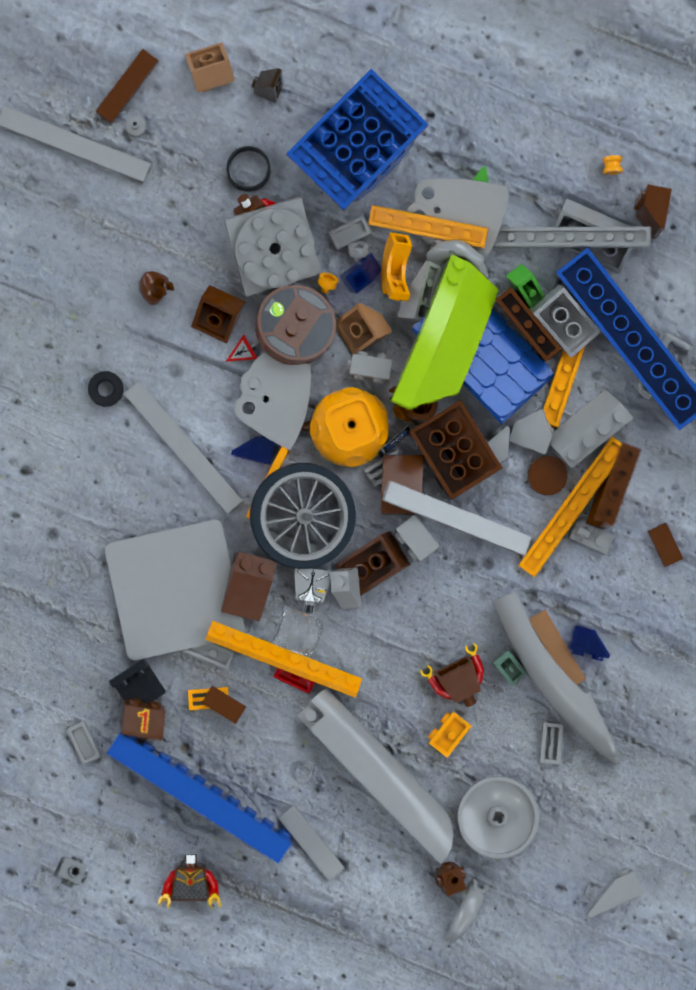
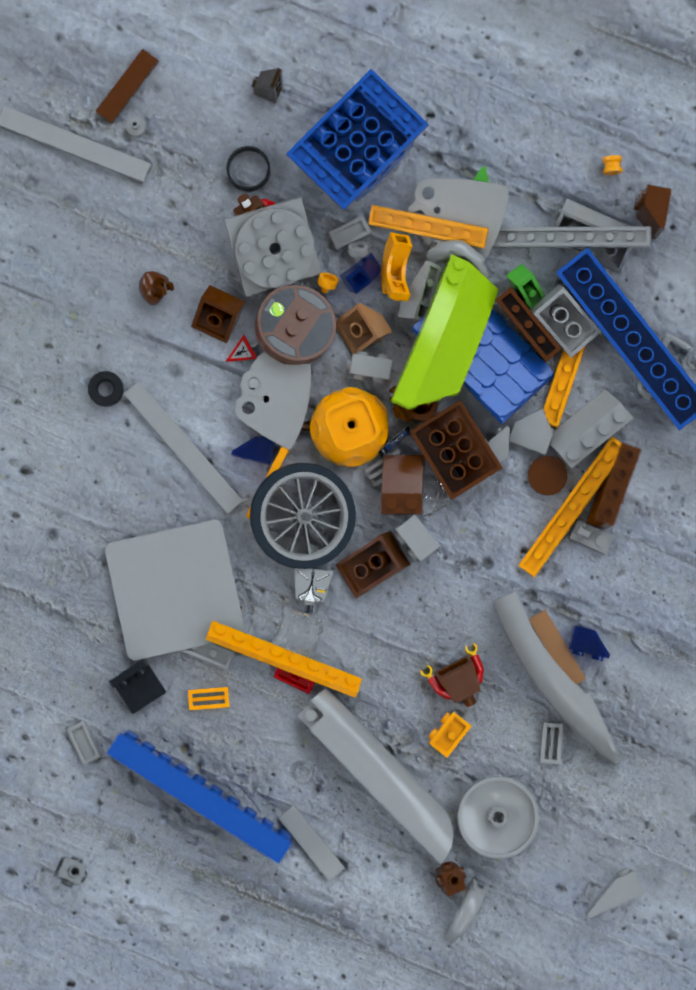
(142, 719): reddish brown slope -> none
(190, 884): torso -> none
(210, 67): medium nougat slope -> none
(224, 704): reddish brown tile -> none
(248, 586): reddish brown slope -> none
(346, 587): light grey slope -> none
(456, 518): tile -> none
(509, 667): sand green slope -> none
(665, 544): reddish brown tile -> none

